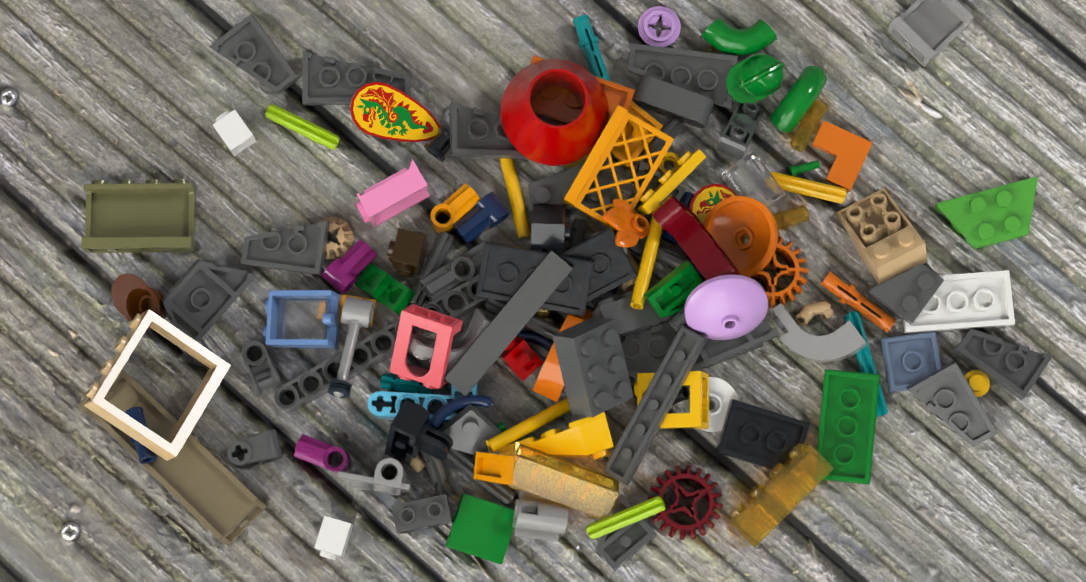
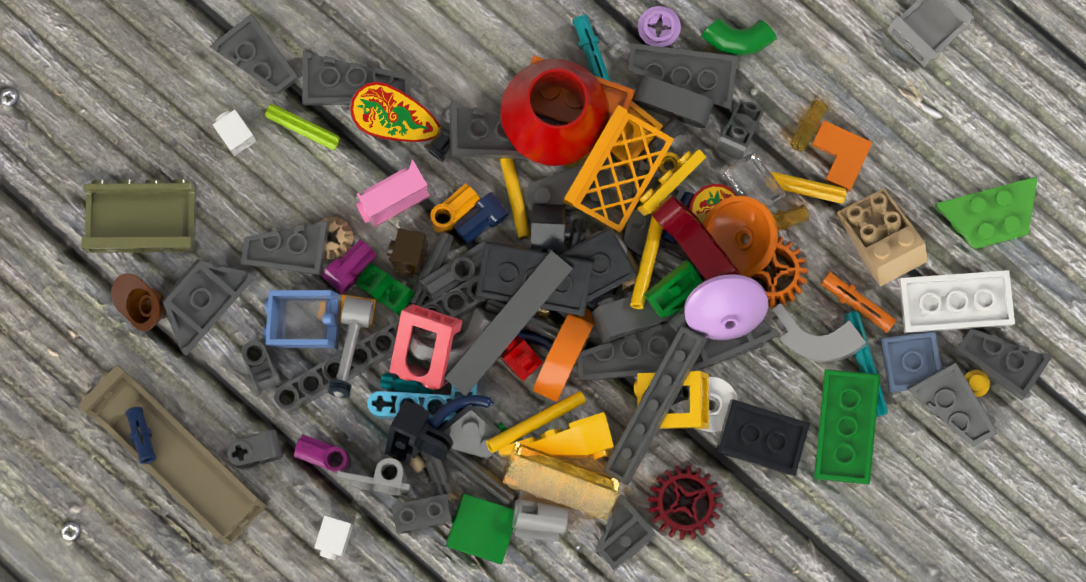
(167, 448): window -> none
(494, 467): light orange tile -> none
(593, 366): dark grey brick -> none
(625, 517): lime axle -> none
(630, 224): orange plate -> none
(754, 78): green piece -> none
(780, 494): clear yellow brick -> none
(794, 170): green piece -> none
(799, 99): green cylinder -> none
(813, 309): tan arm -> none
(908, 292): dark grey wing -> none

